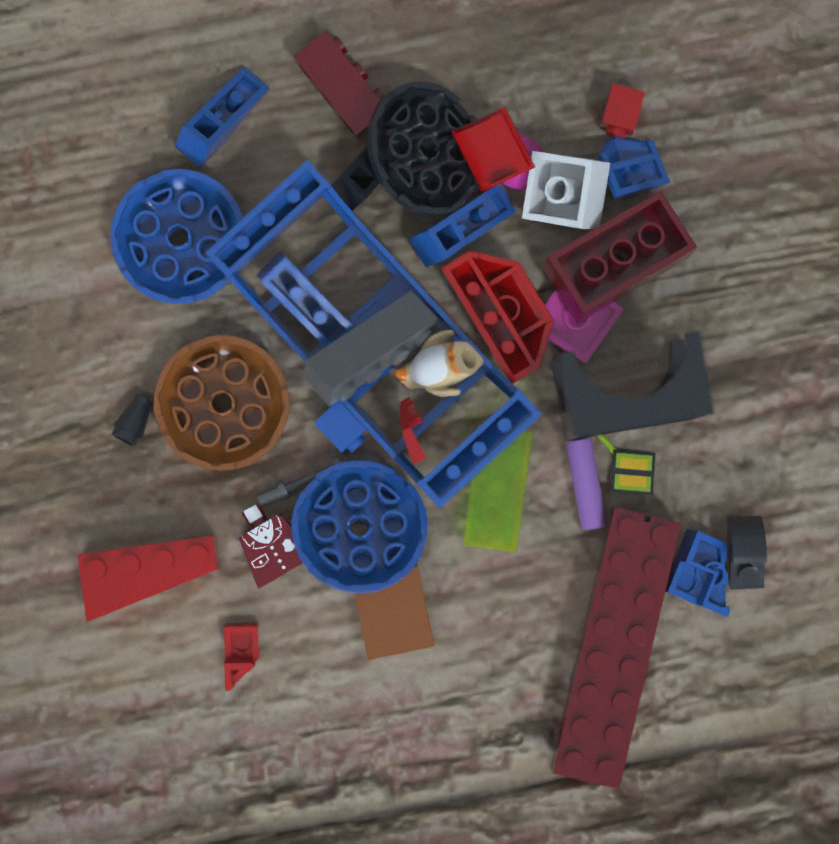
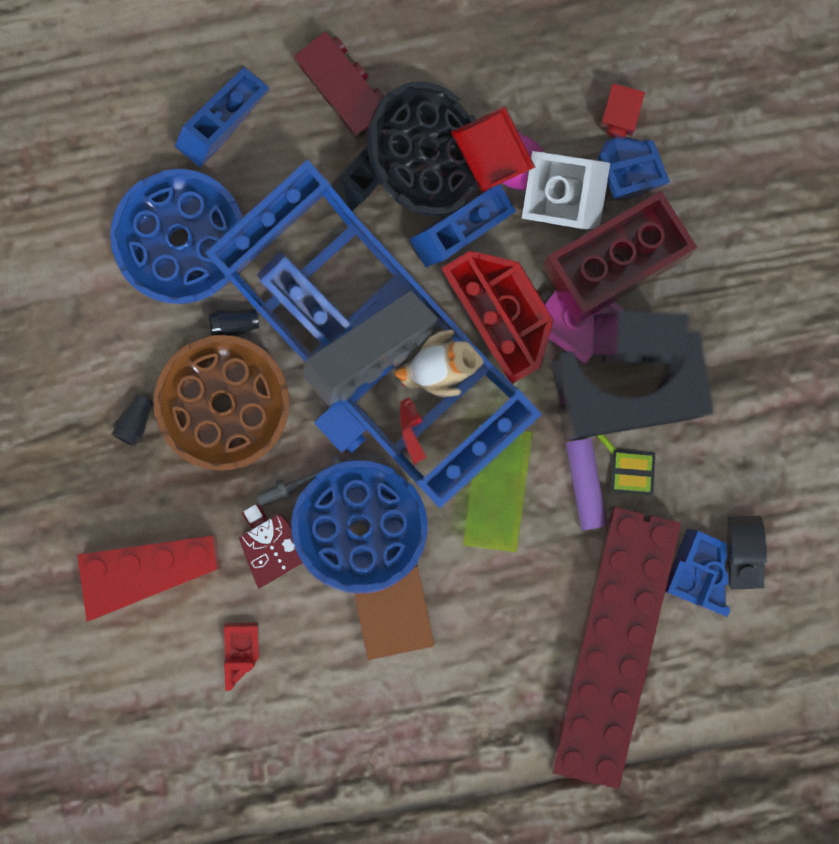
(233, 322): none -> black cone
(641, 336): none -> black piece

